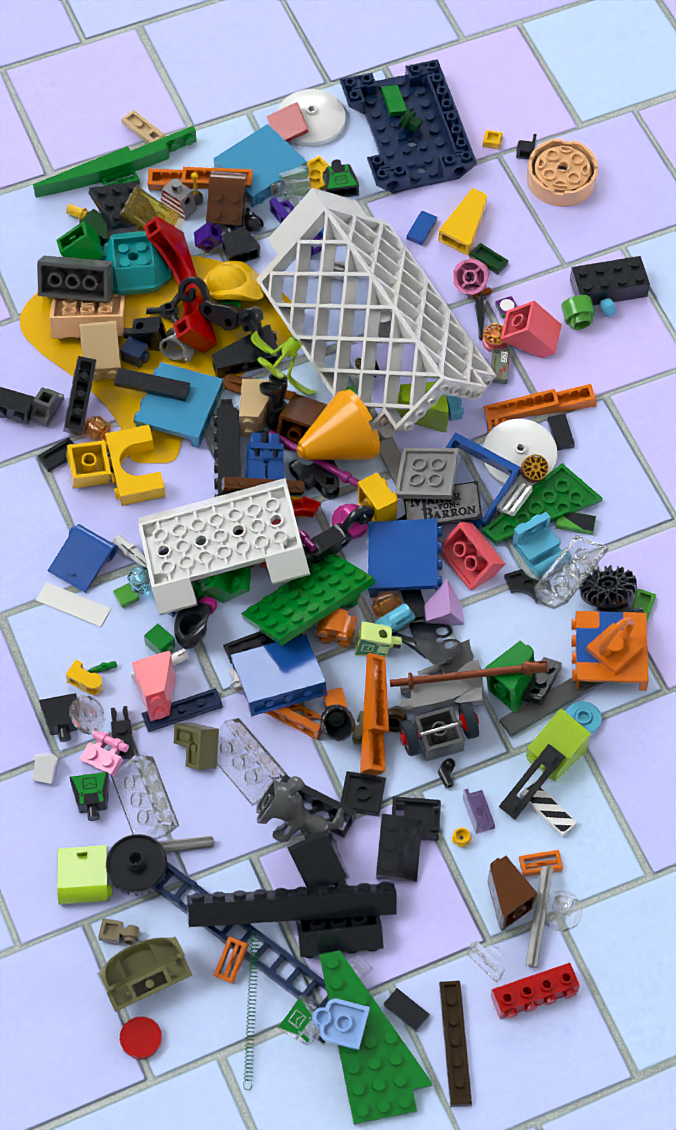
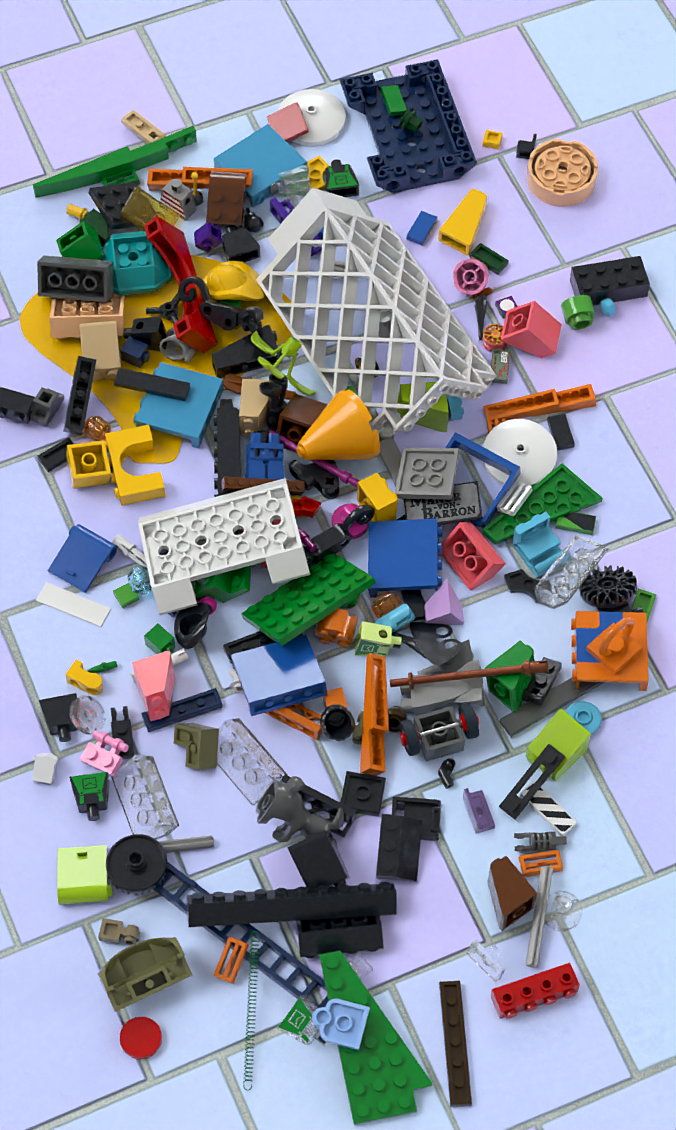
(406, 1009): black tile -> none
(465, 834): yellow plate -> none
(534, 468): wheel -> none
(540, 841): none -> dark grey hinge

